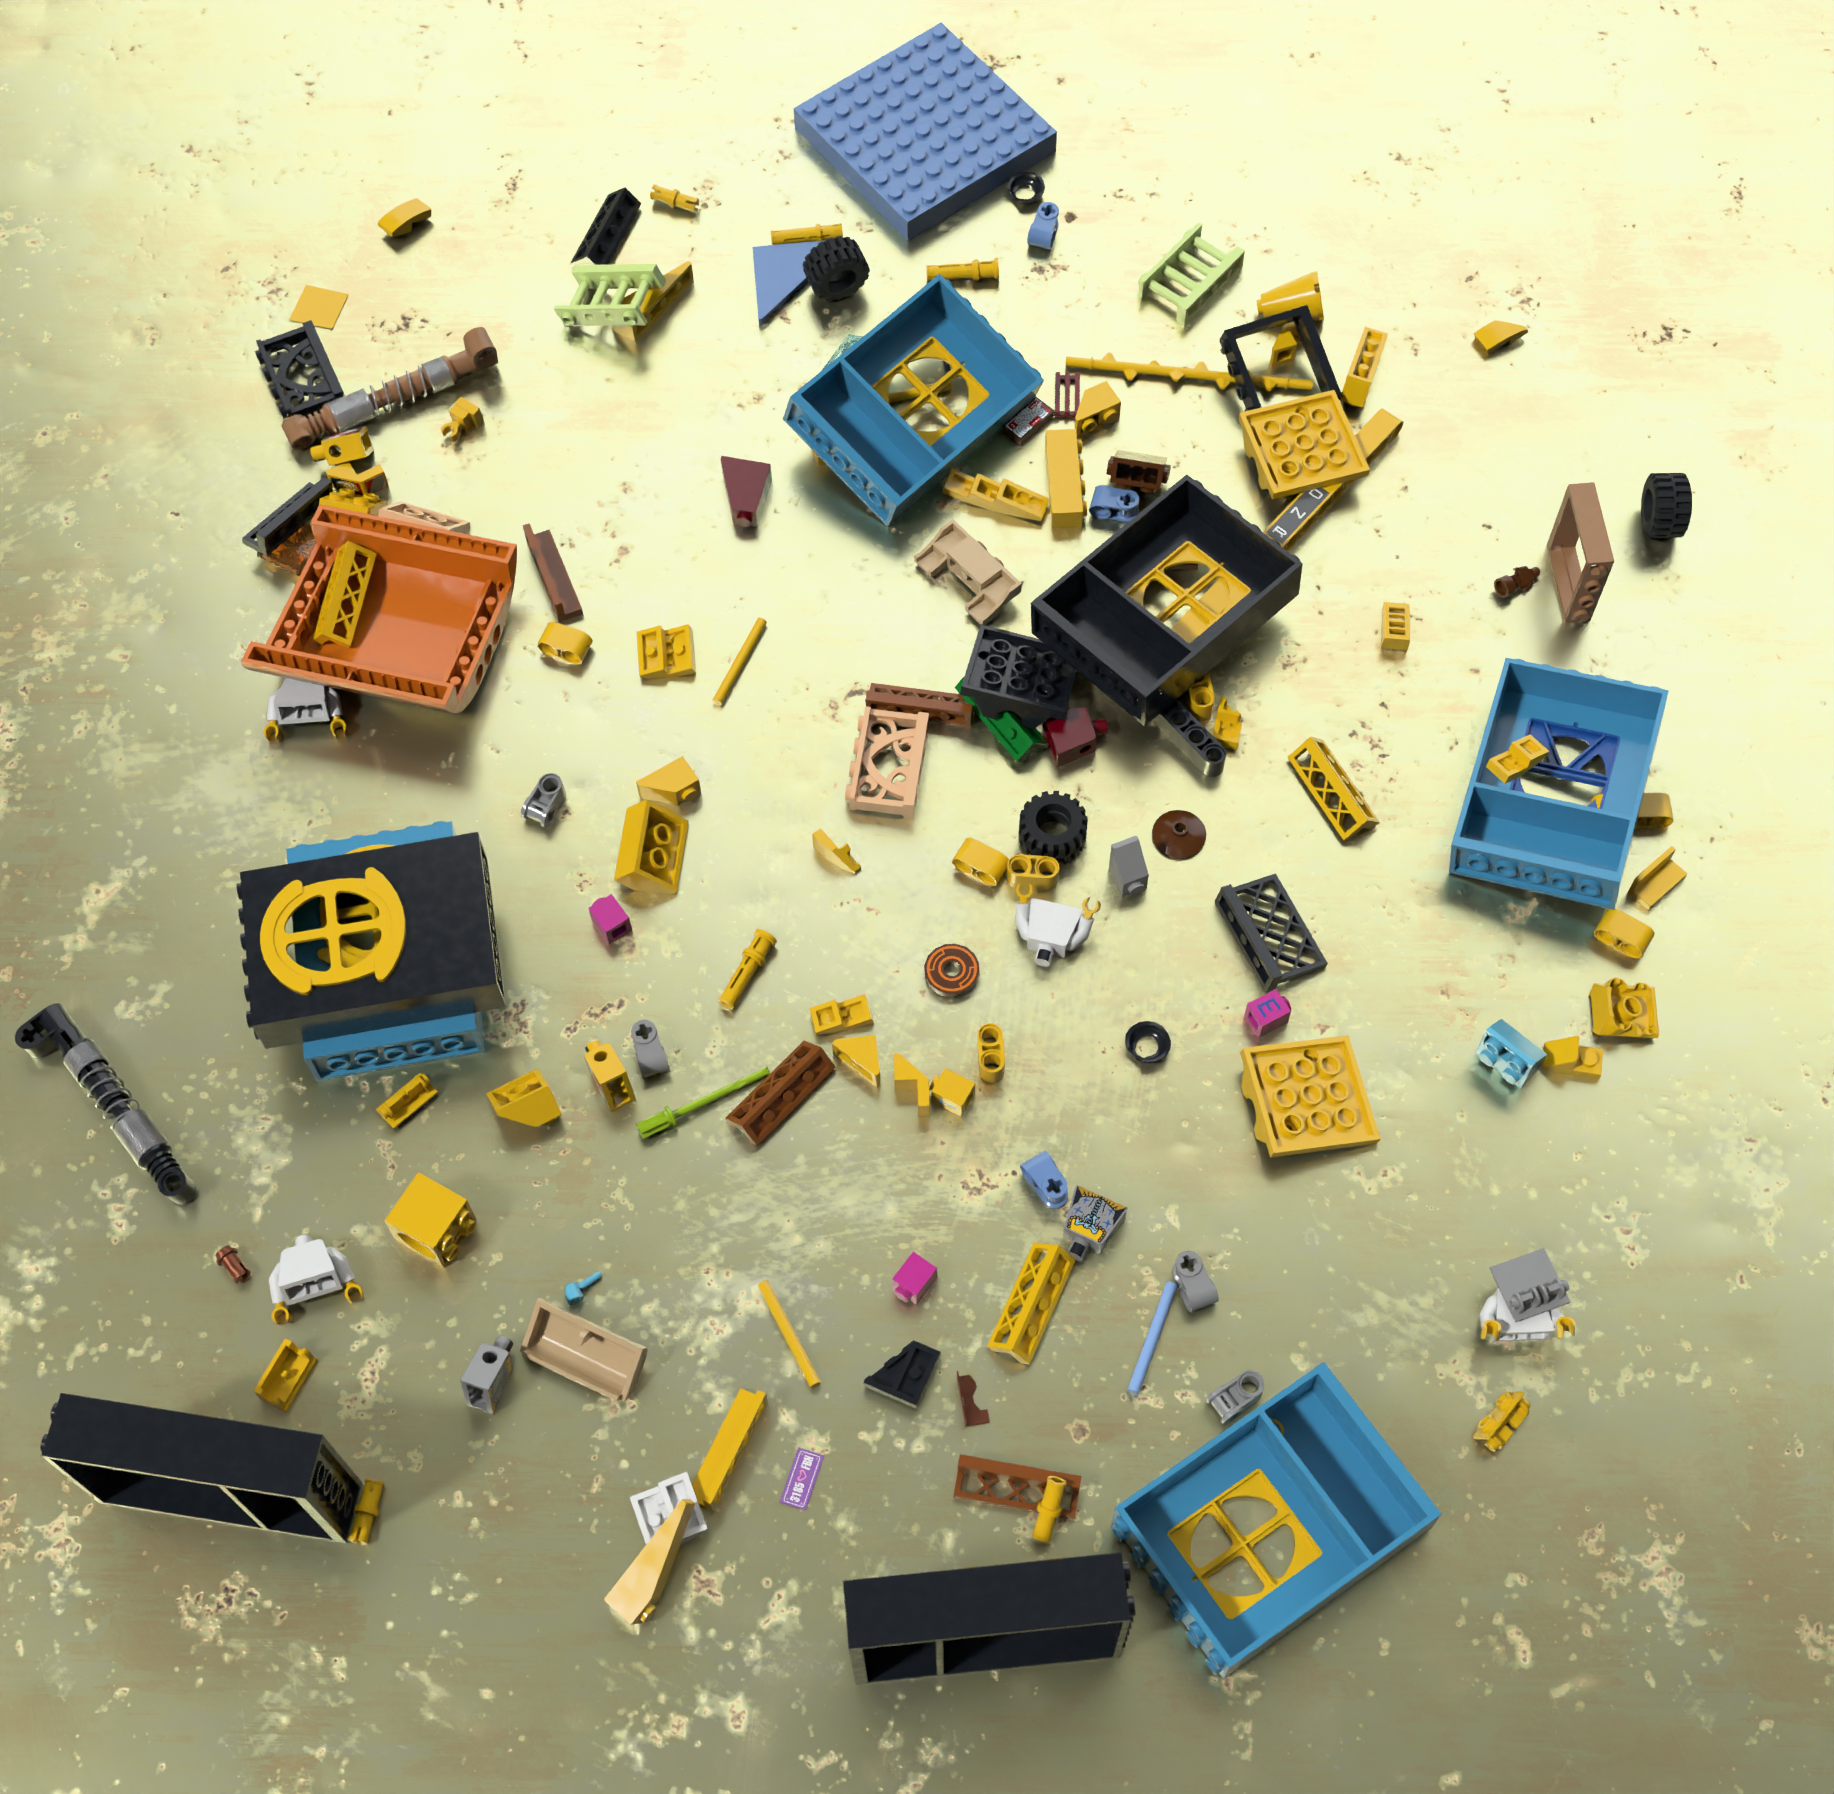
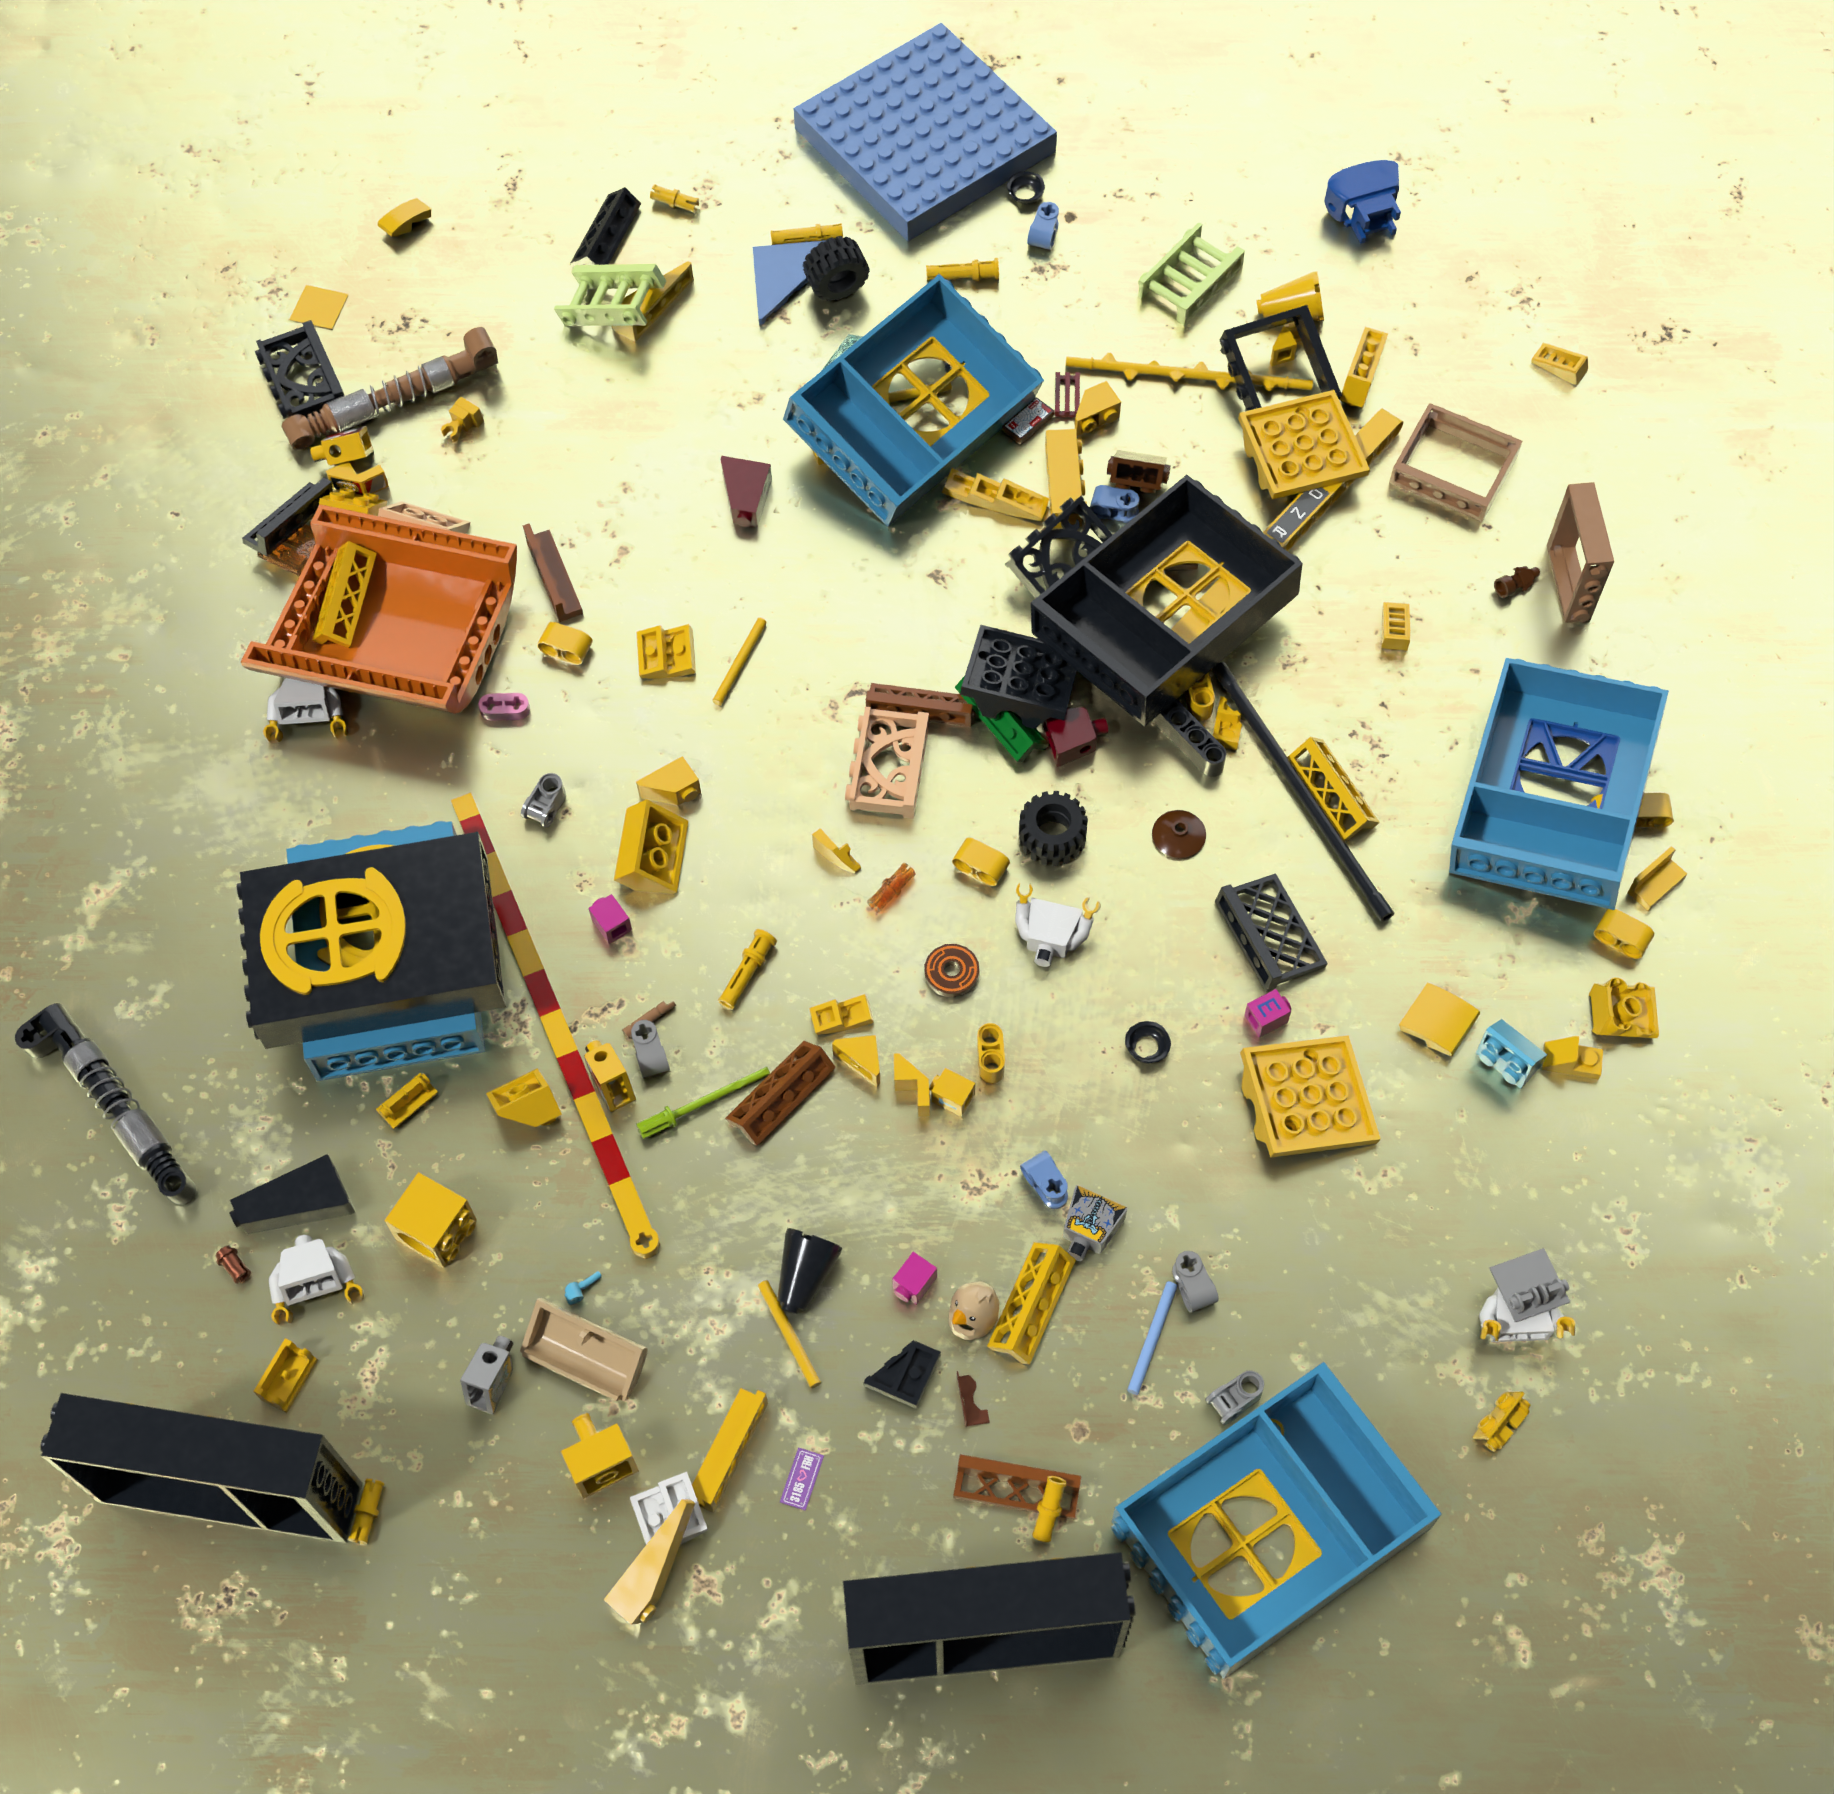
(295, 1198): none -> black slope
(504, 706): none -> bright pink beam
(561, 1039): none -> piece
(598, 1458): none -> yellow brick
(651, 1016): none -> medium nougat wheel
(804, 1268): none -> black cone
(891, 887): none -> clear orange pin
(974, 566): tan bracket -> none
(974, 1306): none -> tan piece
(1033, 867): yellow beam -> none
(1046, 535): none -> black fence
(1128, 866): light grey slope -> none
(1372, 193): none -> blue piece
(1374, 898): none -> black piece
(1439, 1019): none -> yellow slope
(1444, 491): none -> medium nougat window
(1498, 333): yellow slope -> none
(1520, 758): yellow slope -> none
(1572, 373): none -> yellow slope
(1666, 505): black tyre -> none

